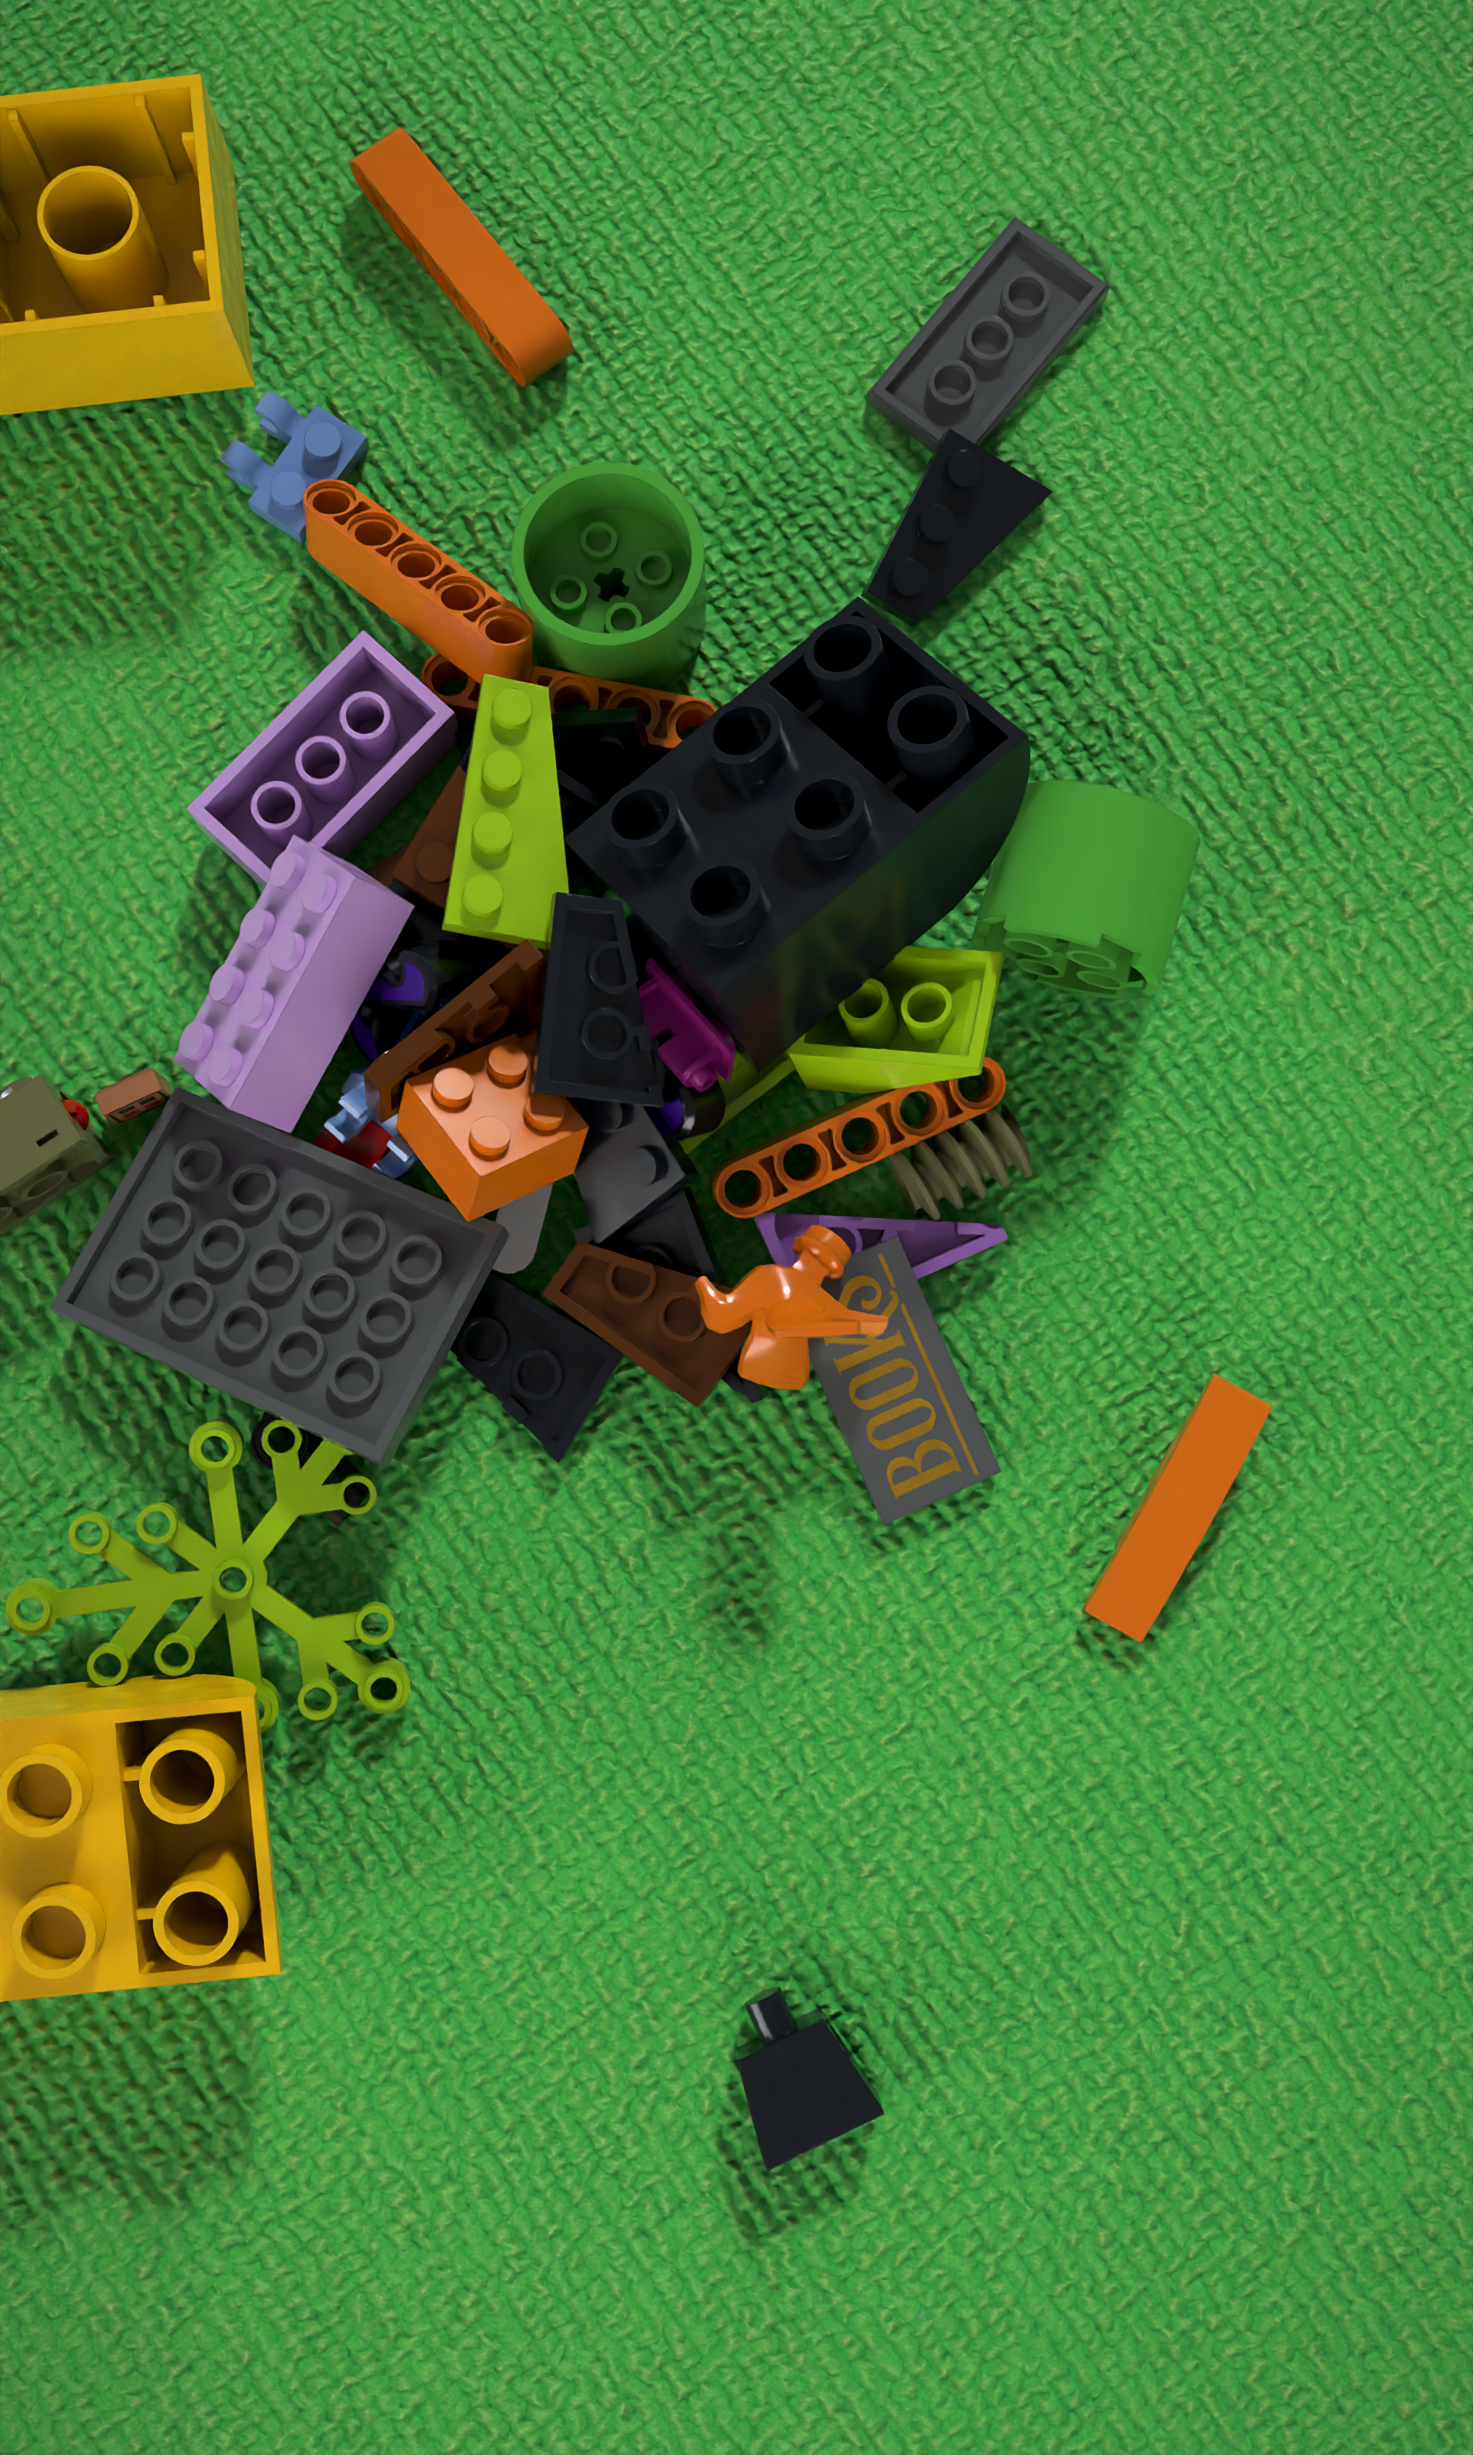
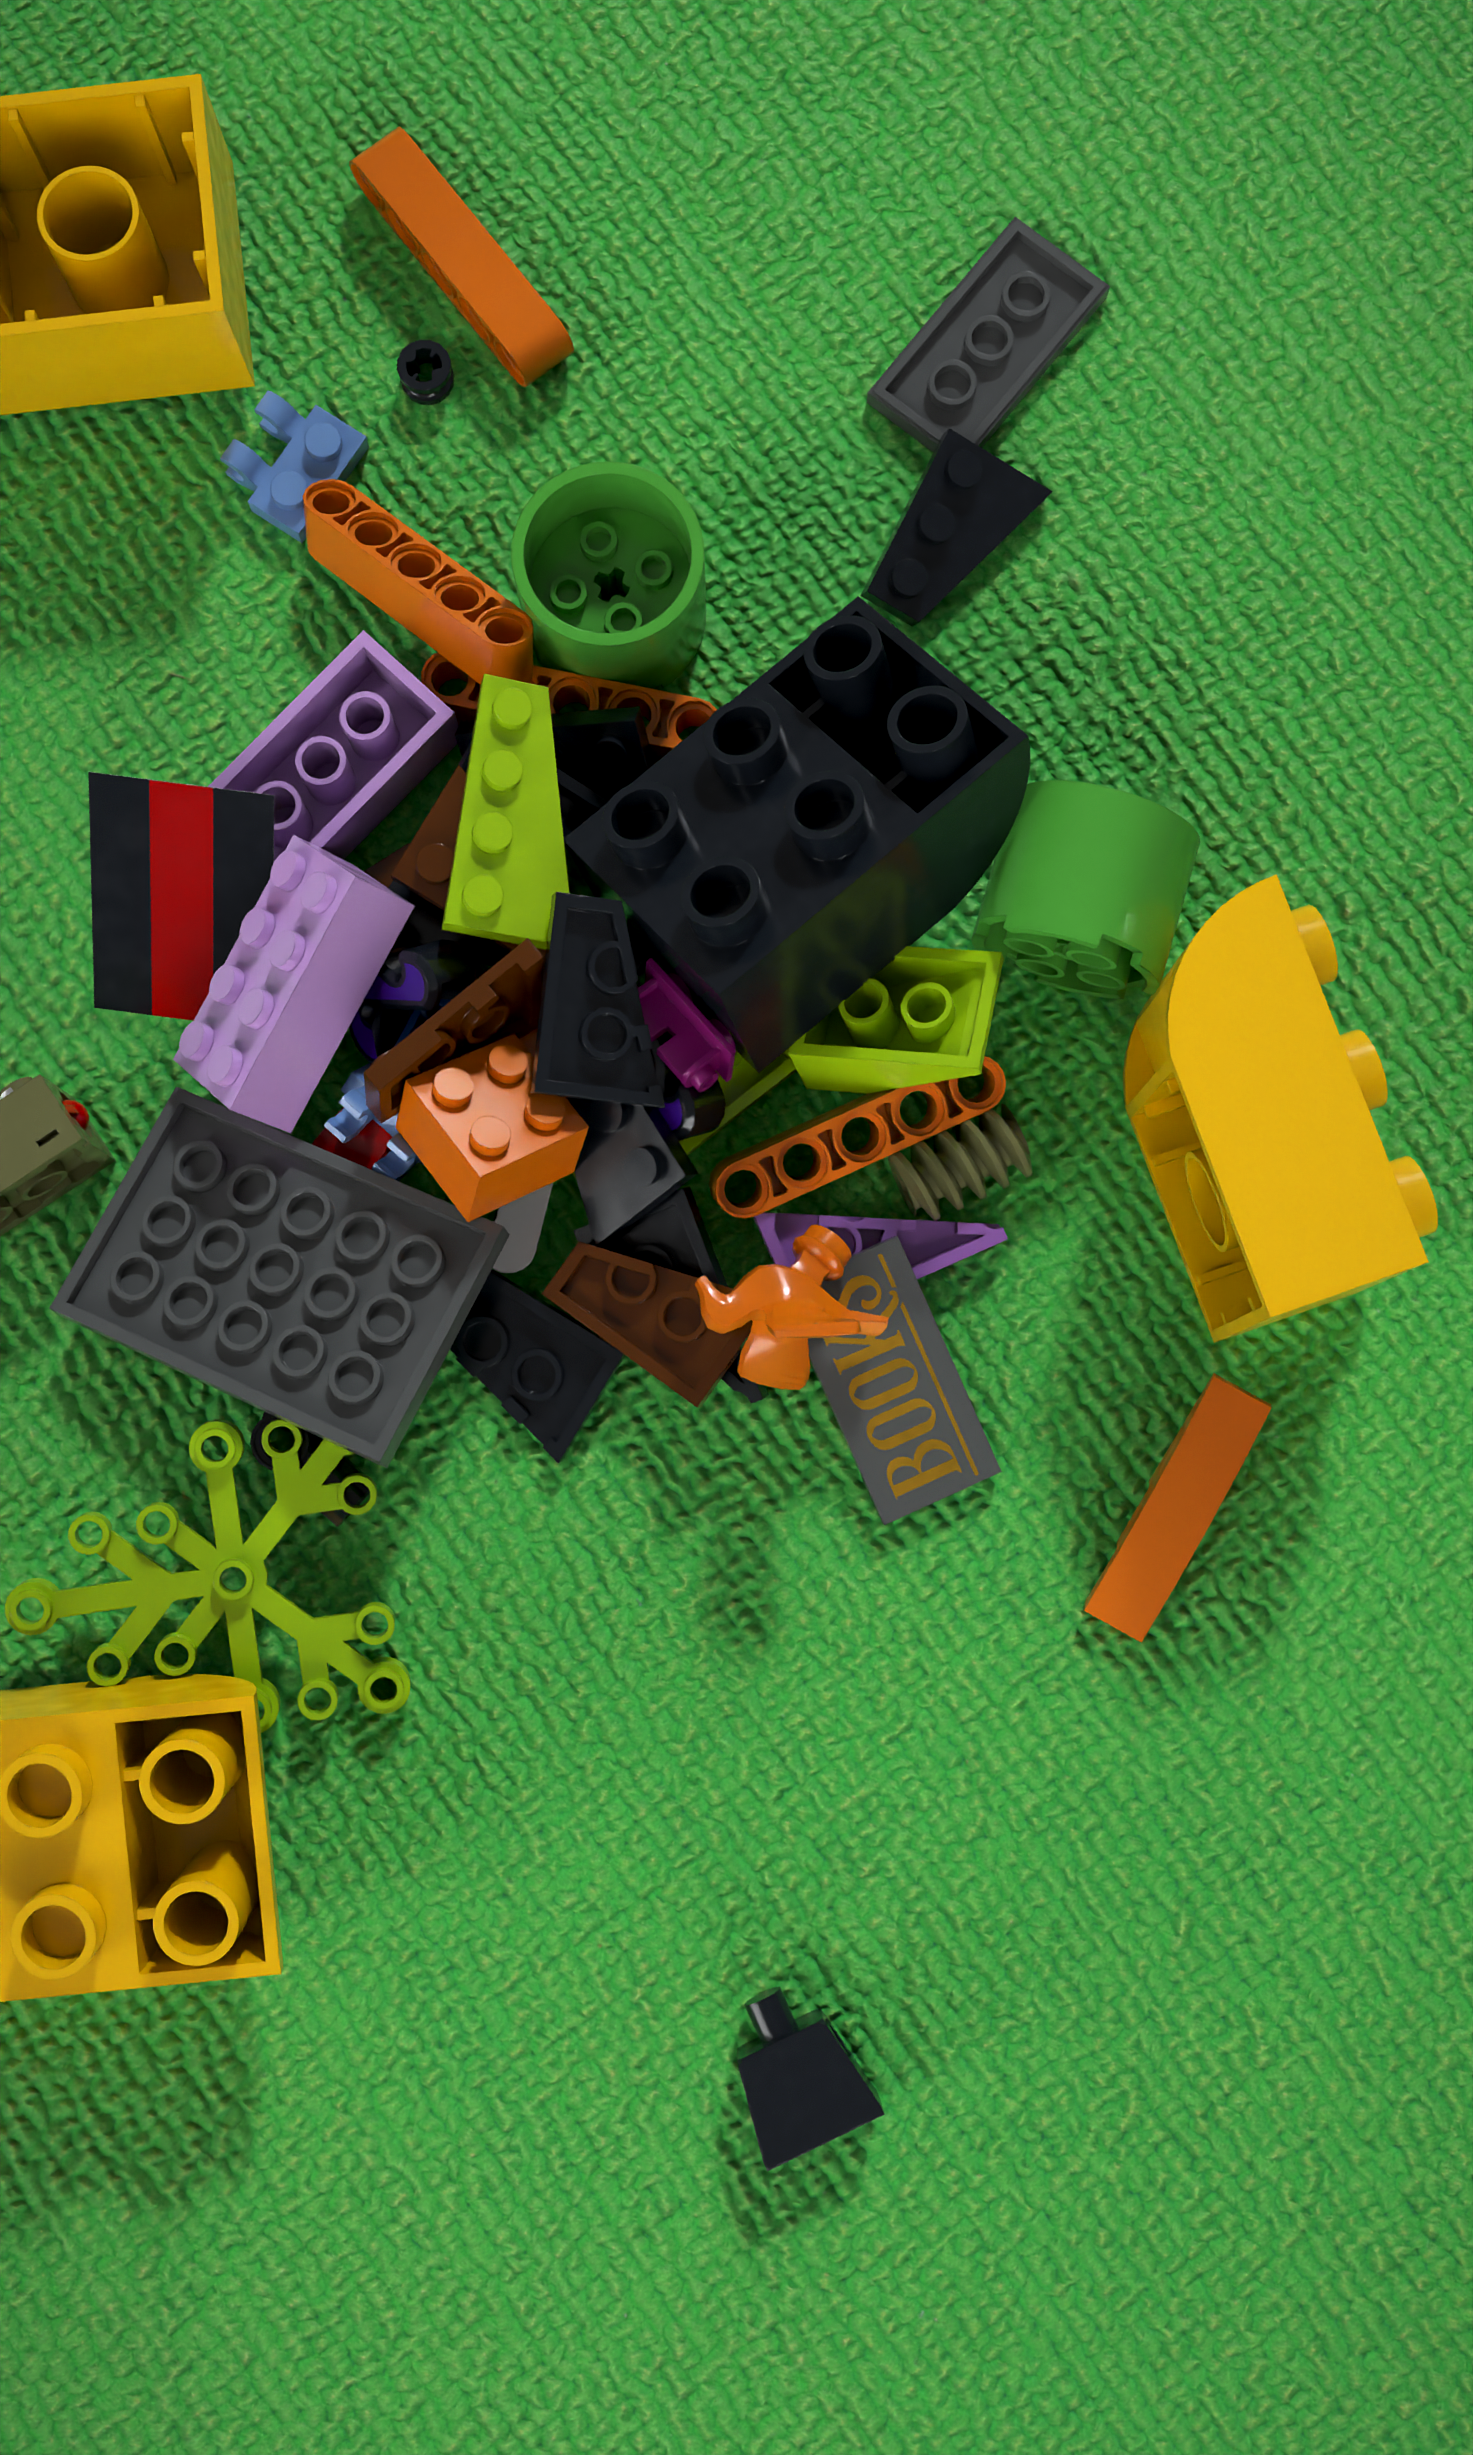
(133, 1096): nougat tile -> none
(170, 887): none -> black sticker
(442, 375): none -> black bush
(1267, 1123): none -> yellow brick

